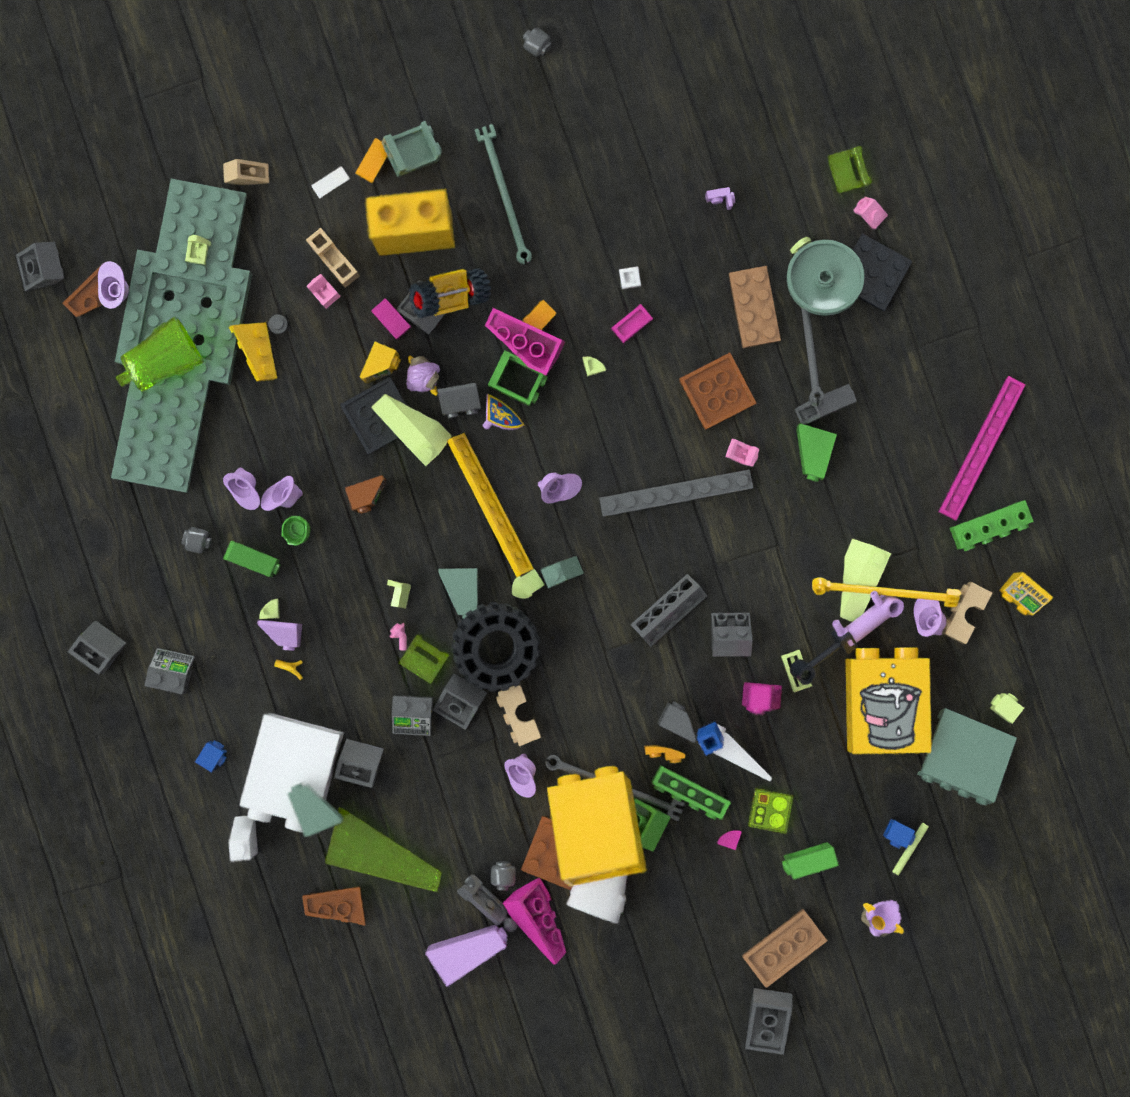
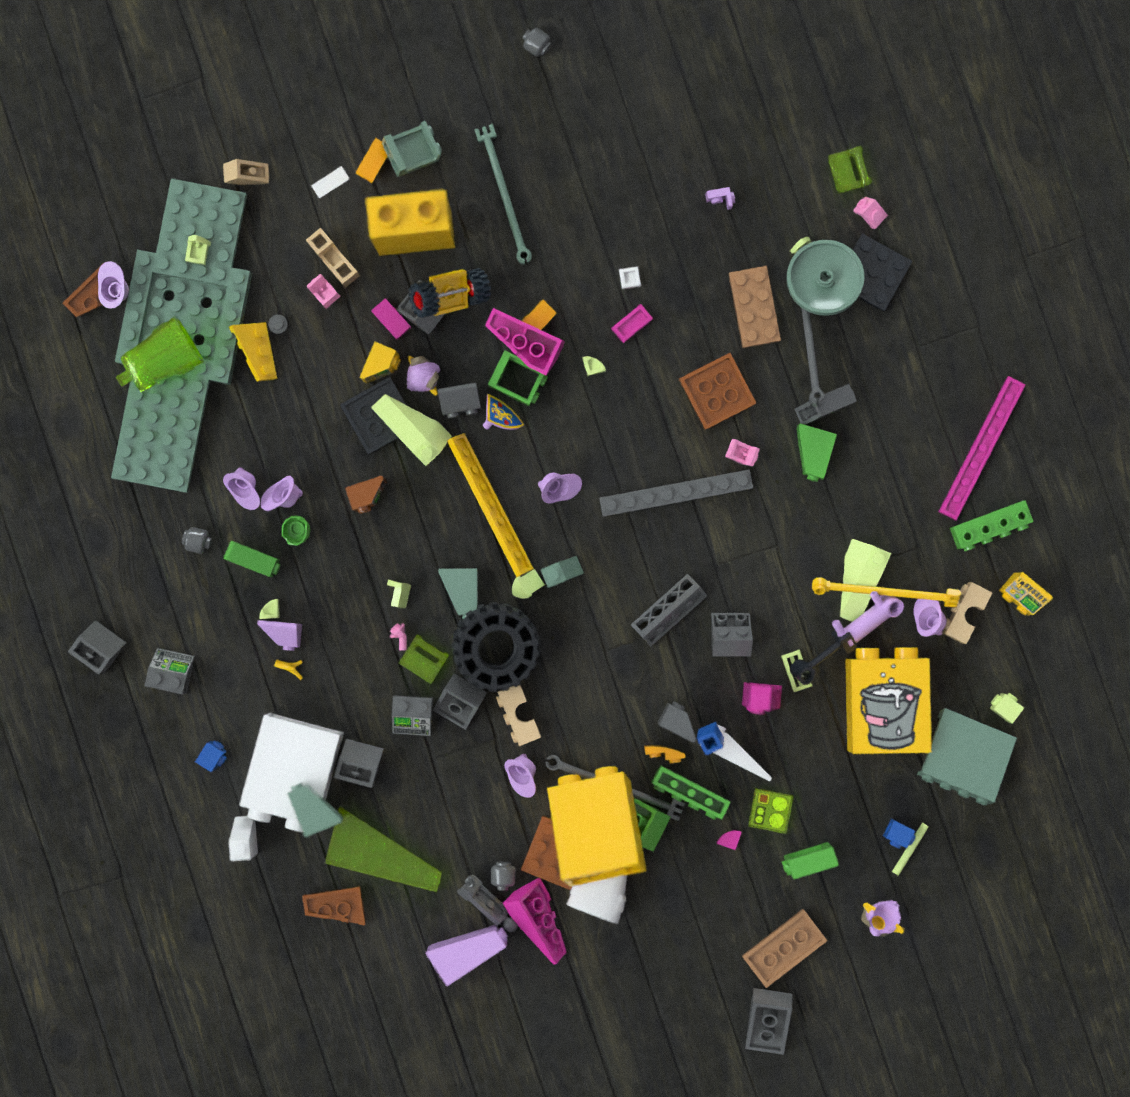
(40, 265): dark grey slope -> none

